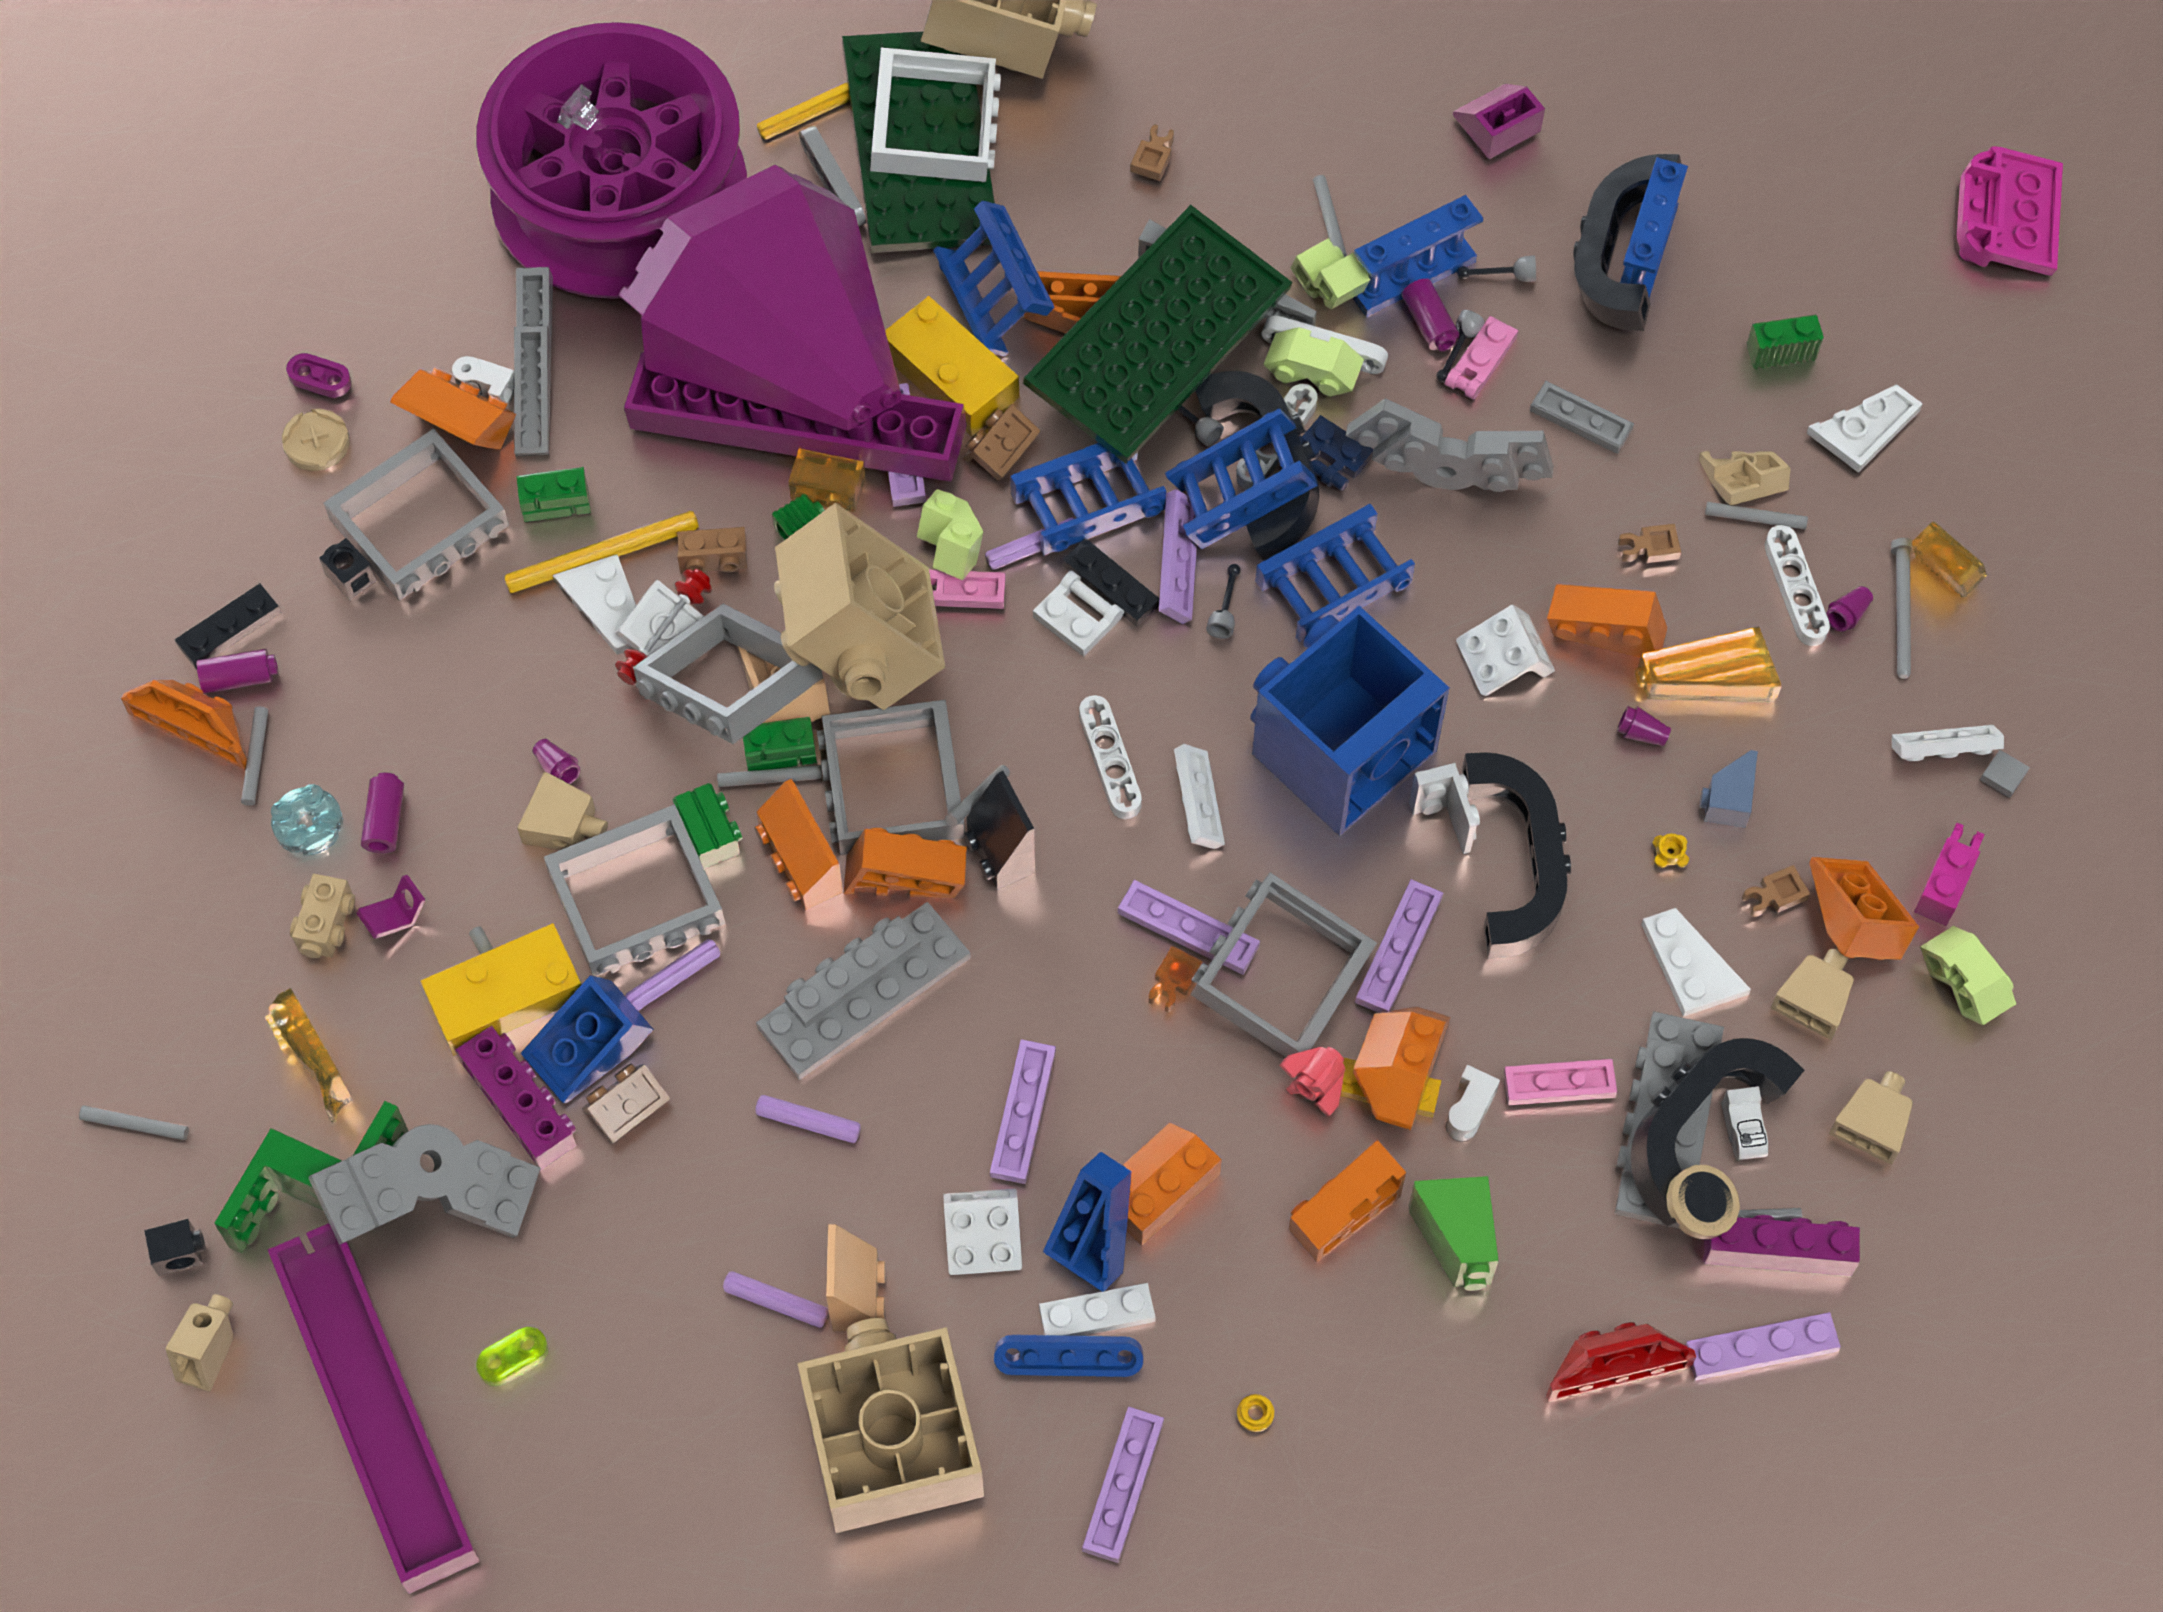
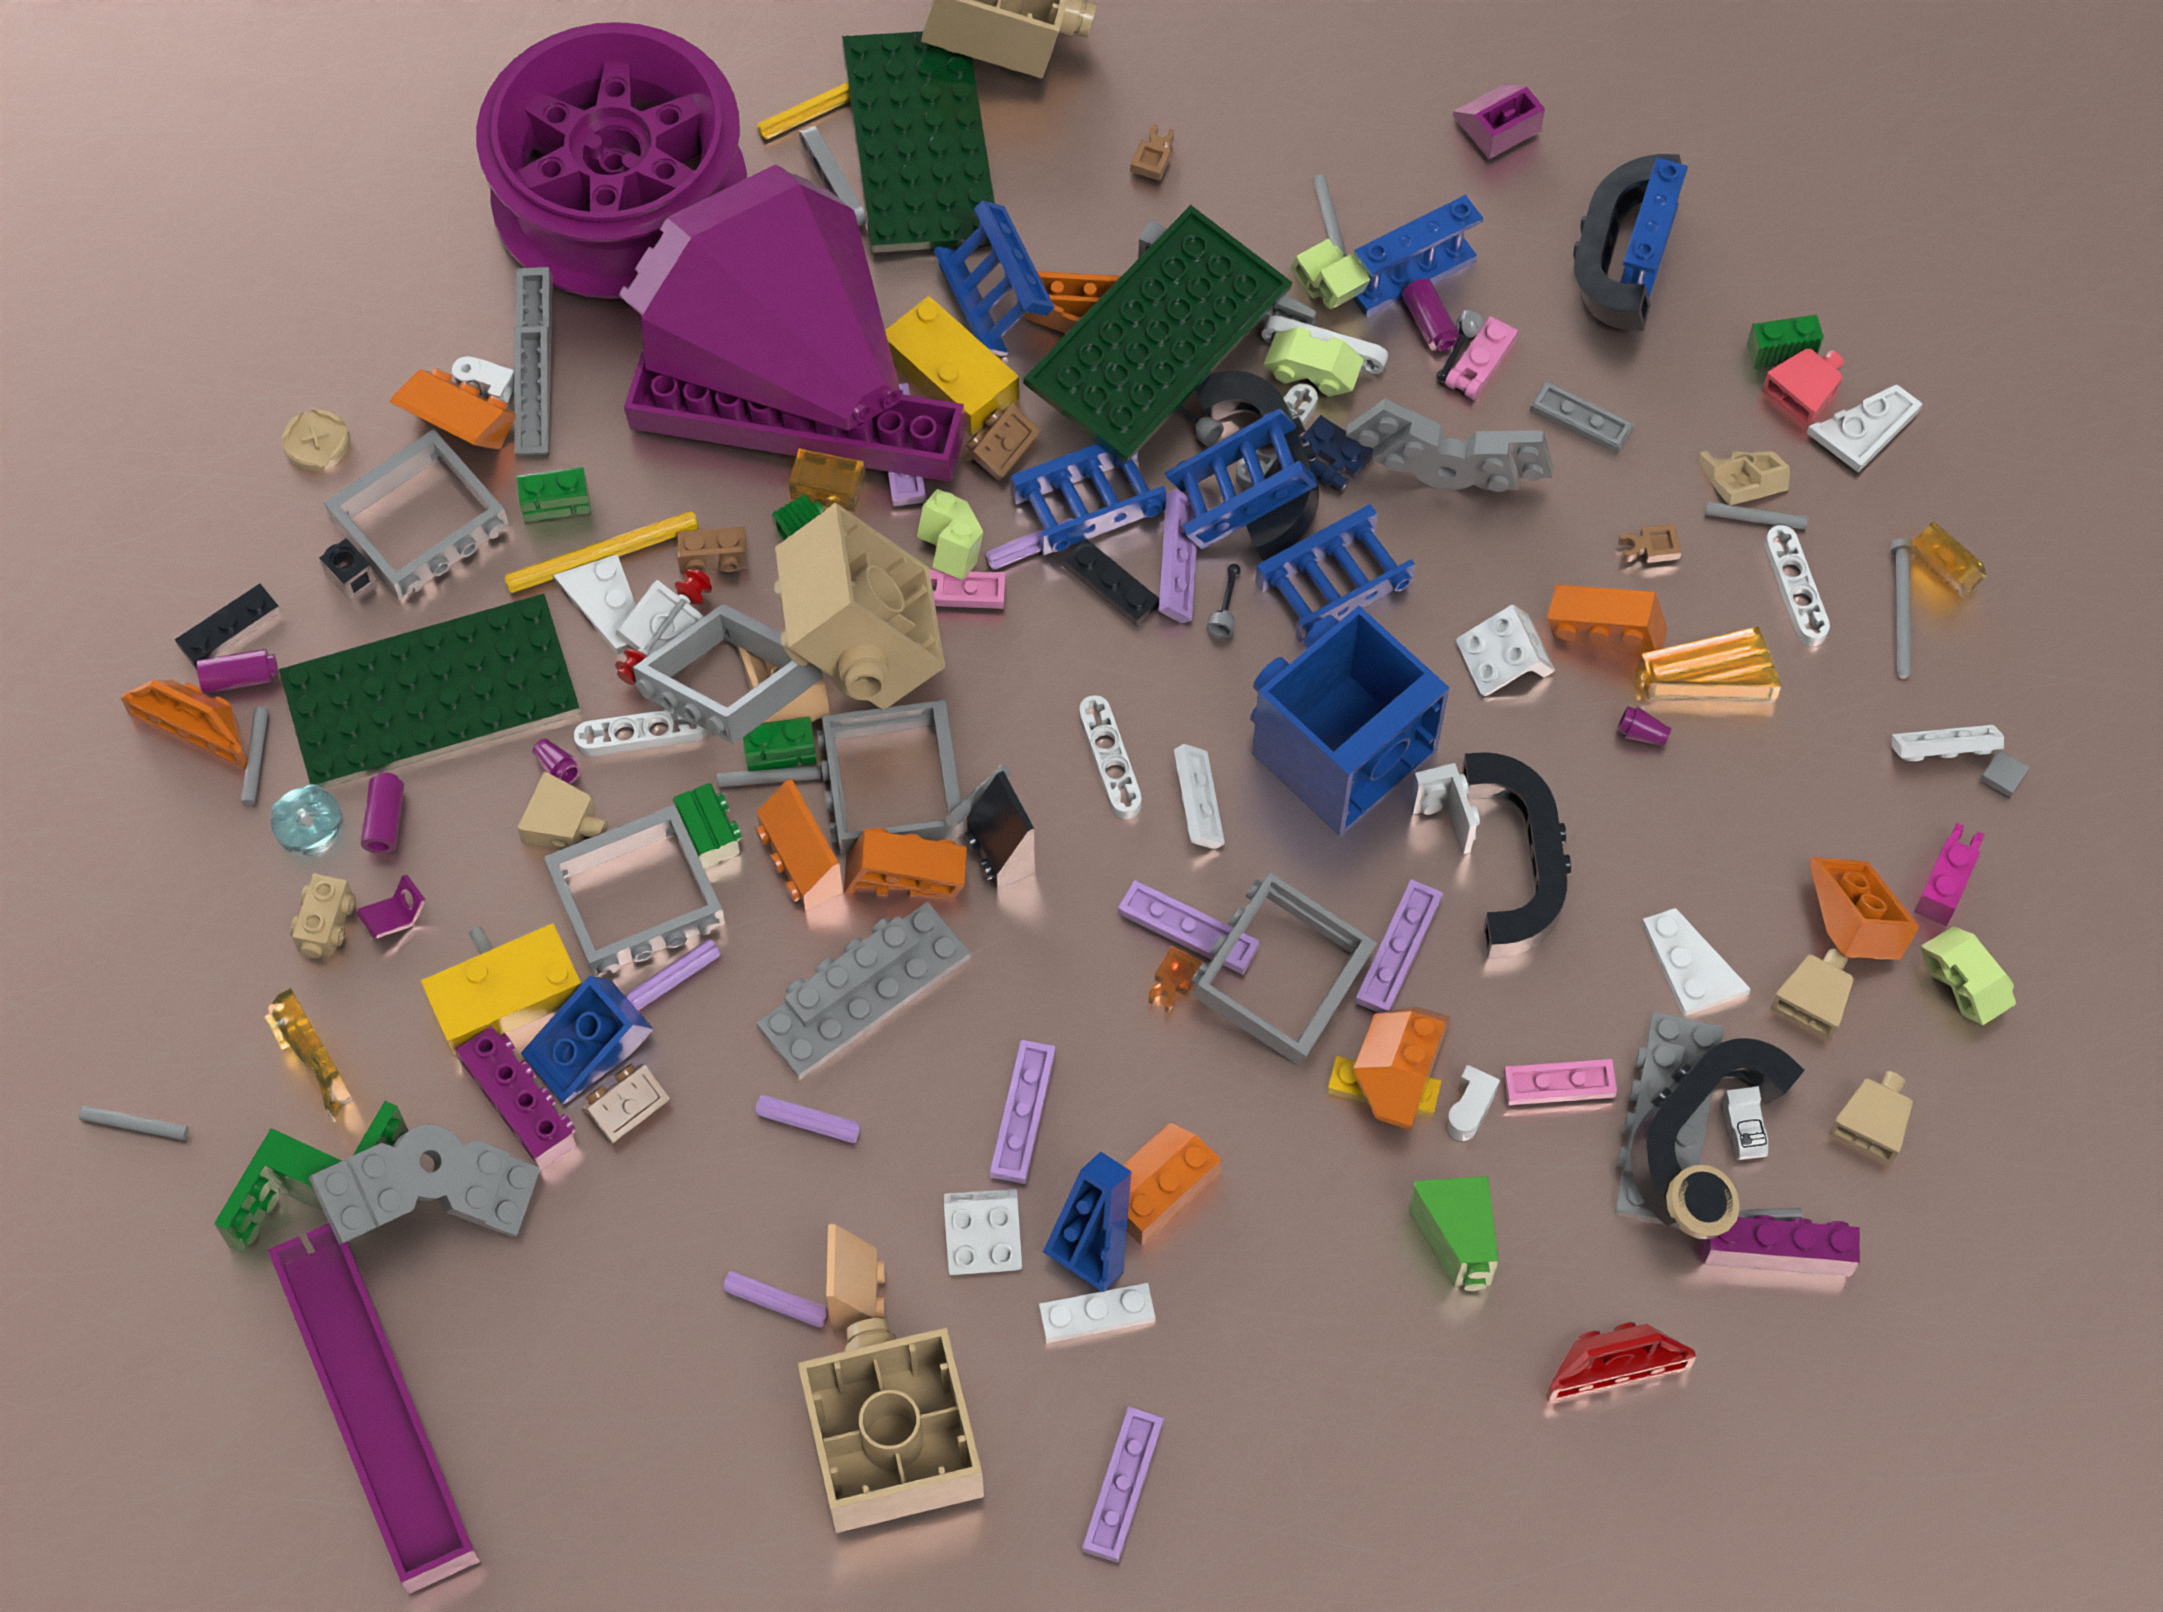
(174, 1246): black brick -> none
(201, 1343): tan torso -> none
(321, 375): magenta plate -> none
(429, 692): none -> dark green plate
(513, 1358): clear neon green plate -> none
(578, 110): clear tile -> none
(641, 738): none -> white beam
(941, 68): white window -> none
(1068, 1355): blue plate -> none
(1072, 622): white plate -> none
(1258, 1402): yellow plate -> none
(1317, 1074): coral brick -> none
(1348, 1201): orange wedge -> none
(1523, 269): hinge -> none
(1670, 841): yellow plate -> none
(1731, 793): sand blue slope -> none
(1764, 1346): lavender plate -> none
(1778, 889): medium nougat plate -> none
(1805, 384): none -> coral torso
(1848, 609): magenta cone -> none
(2010, 210): dark pink plate -> none

